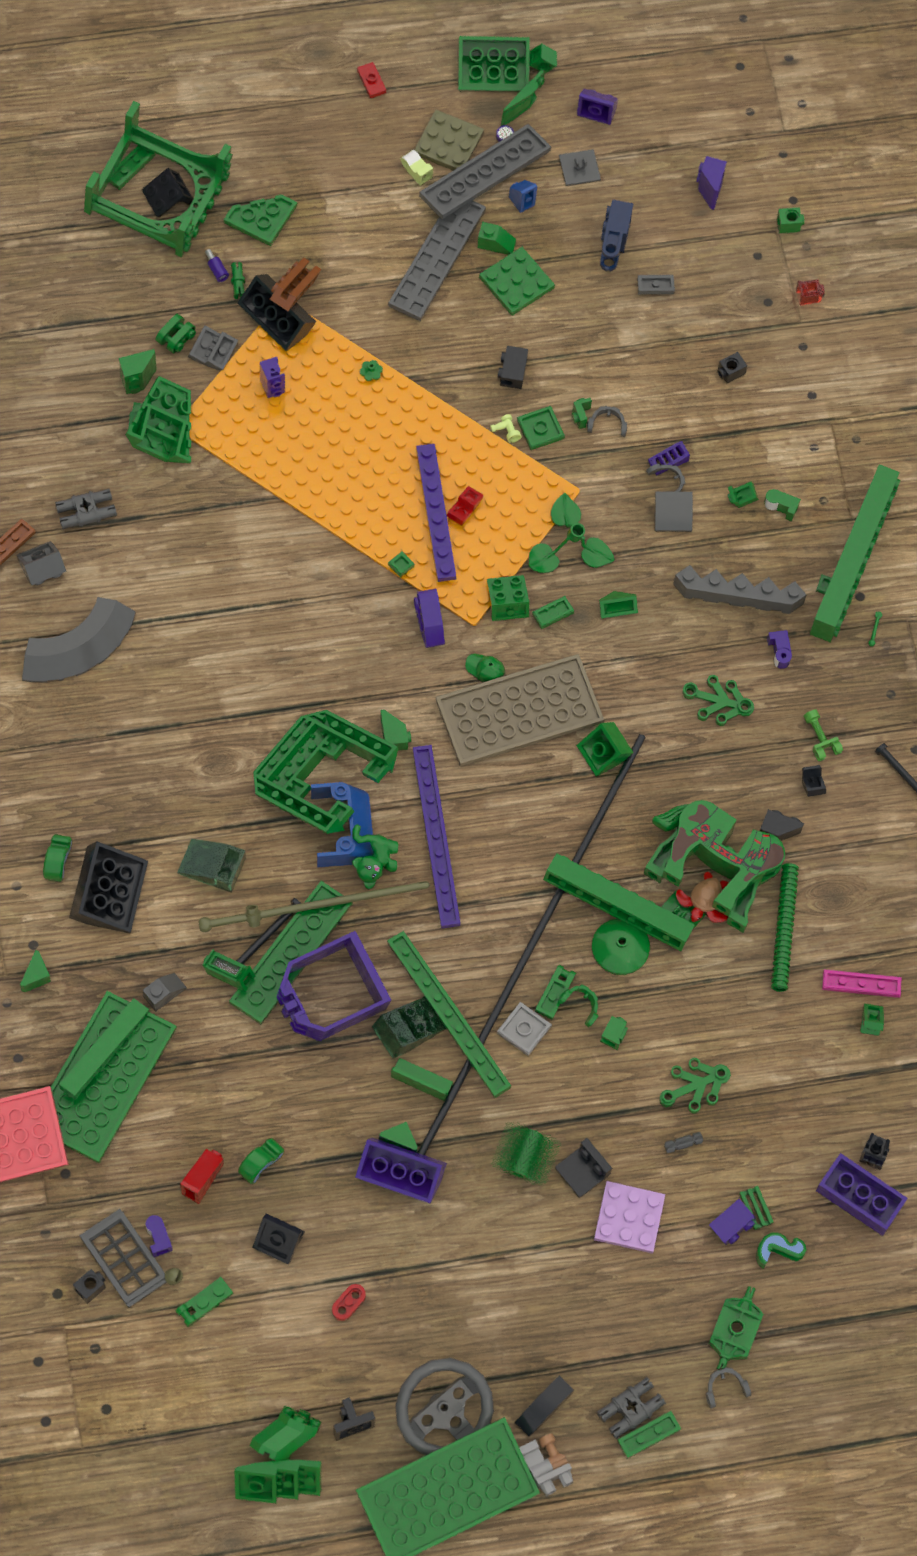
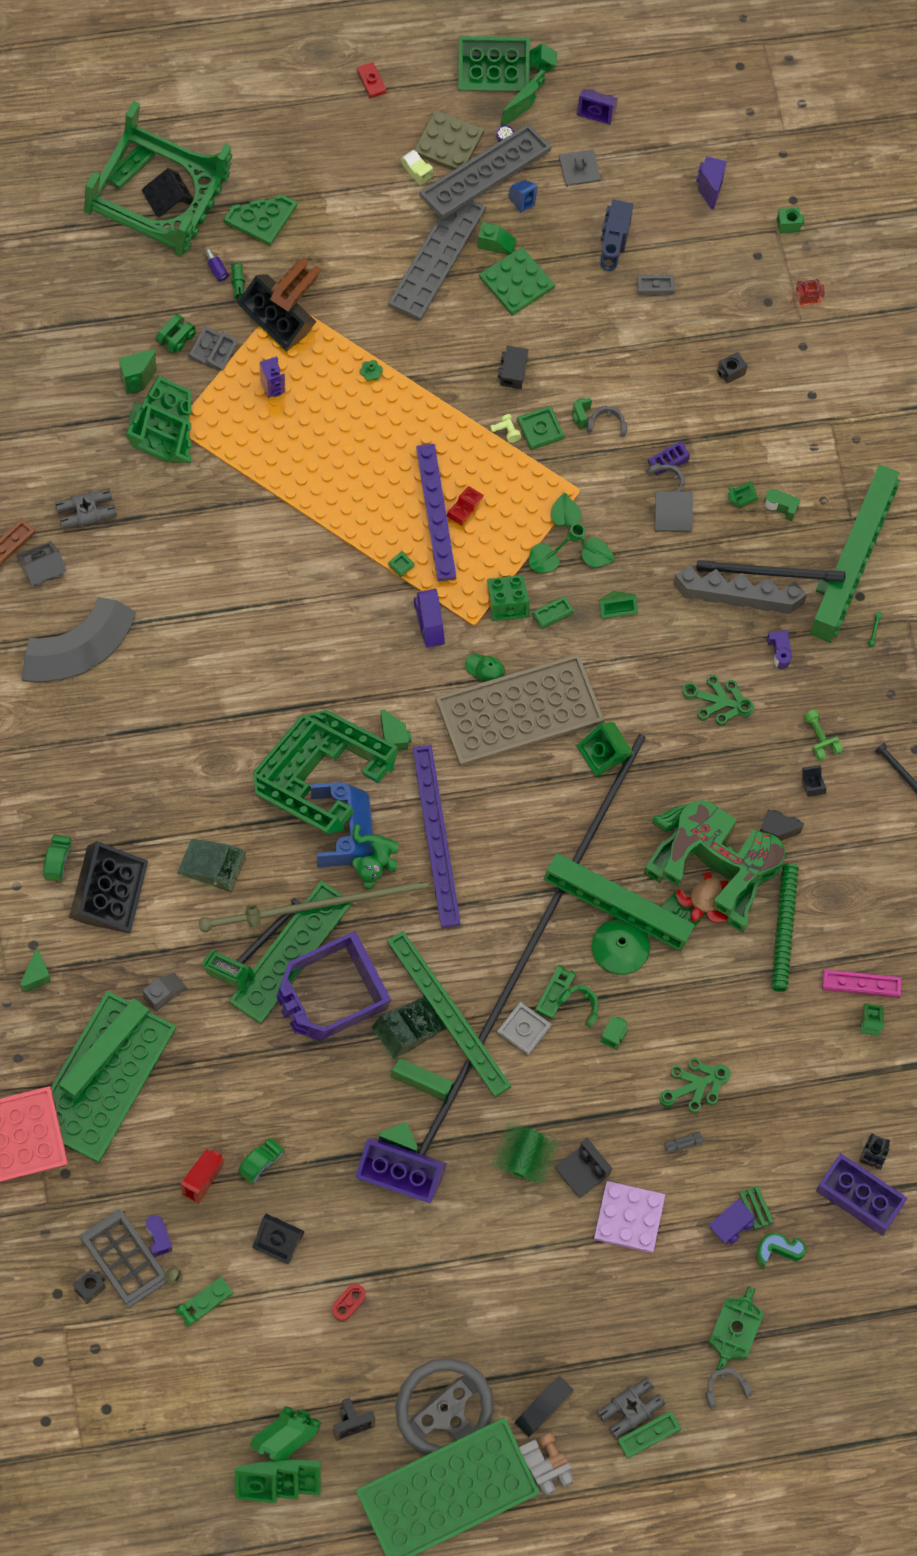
(829, 575): none -> black piece

